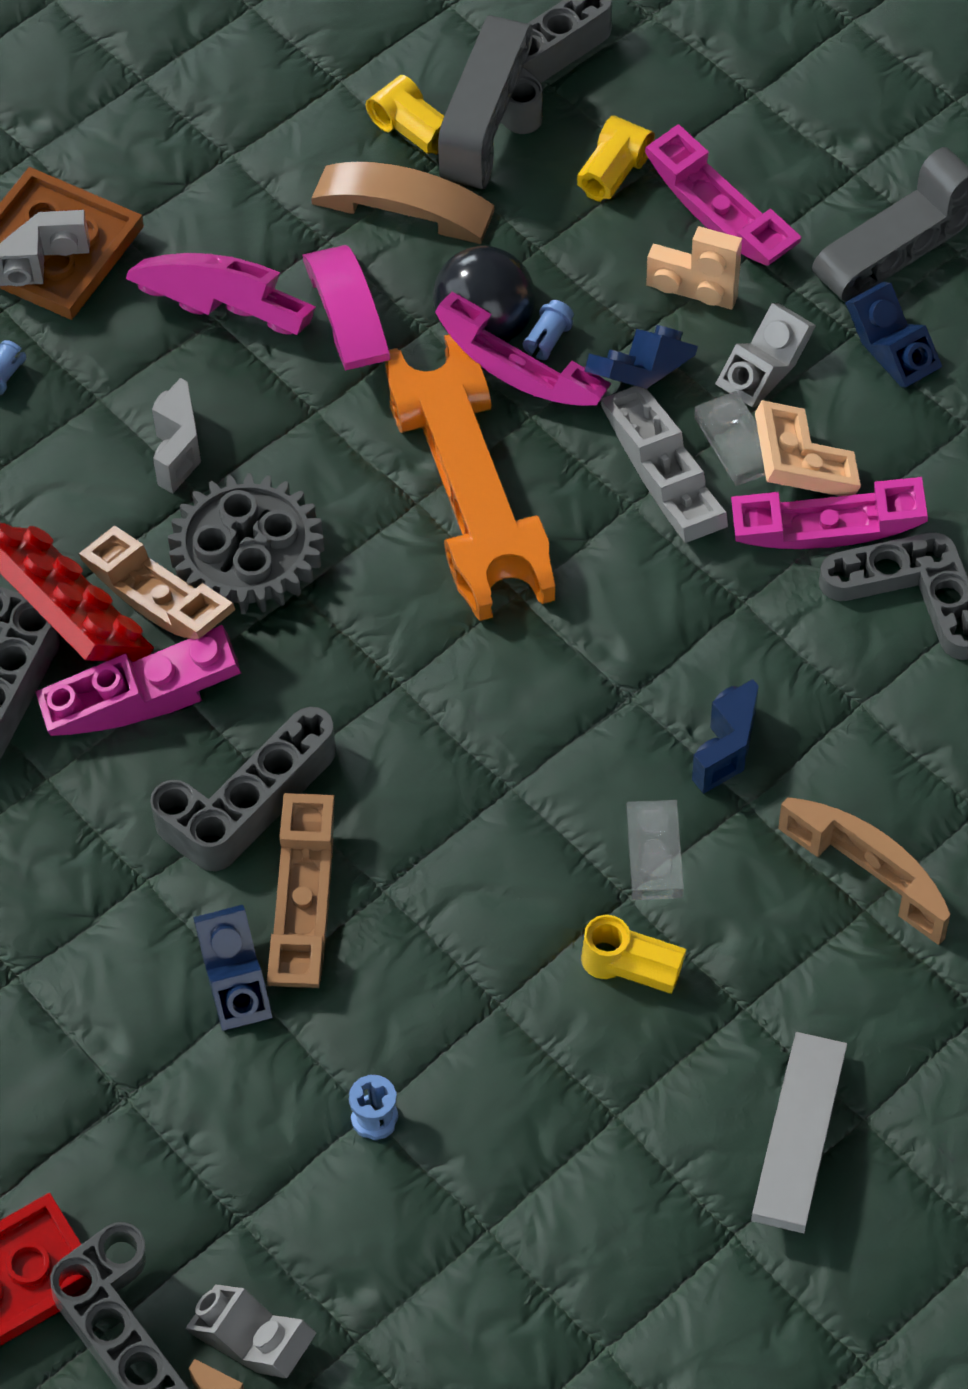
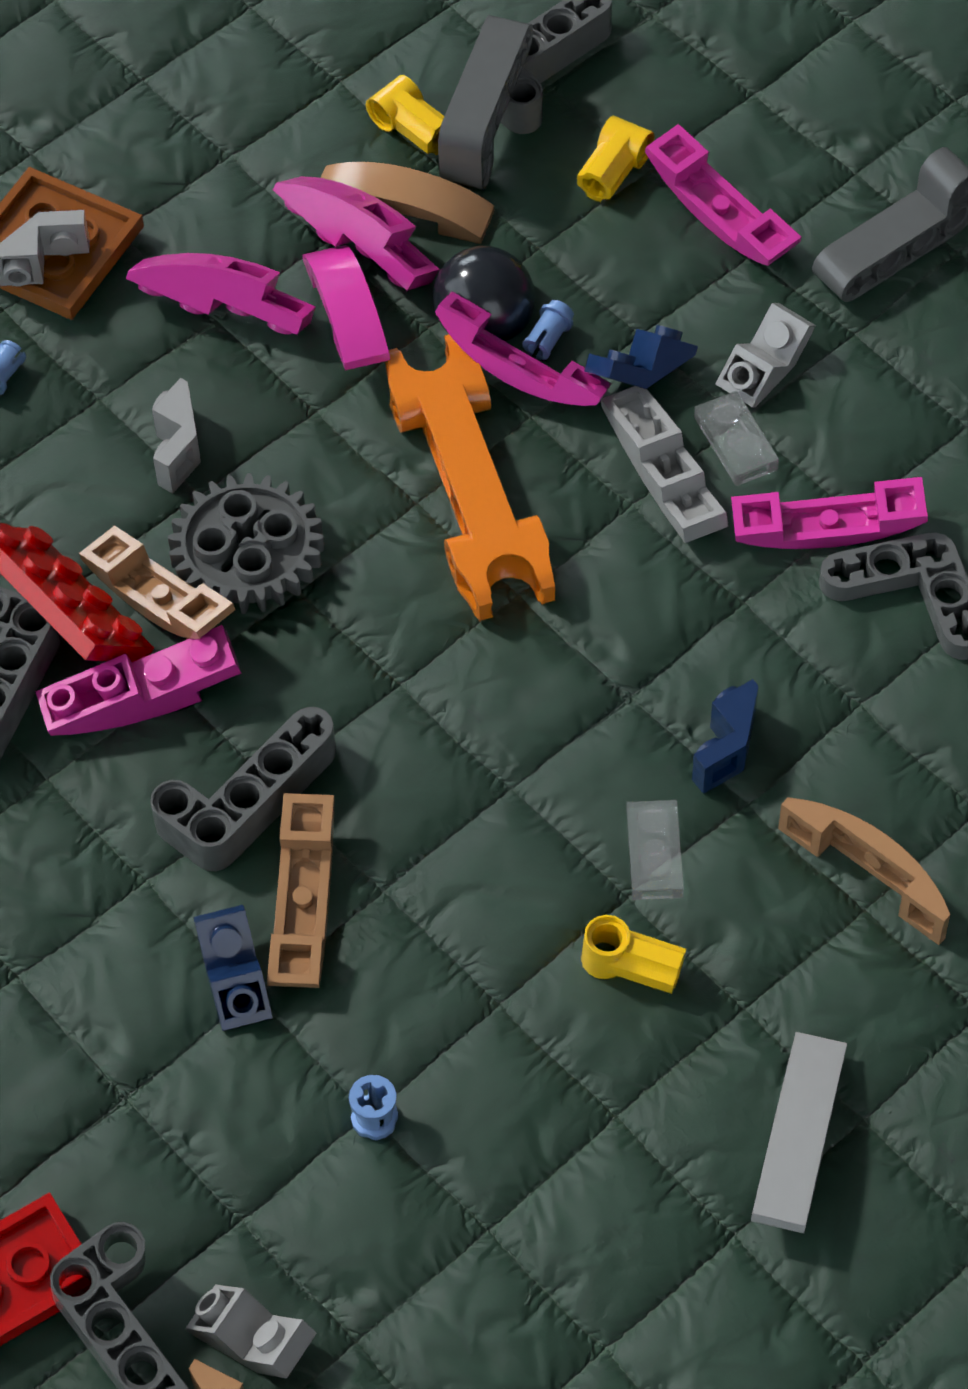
(351, 215): none -> dark pink slope
(705, 275): light nougat plate -> none
(797, 462): light nougat plate -> none
(899, 347): dark blue slope -> none

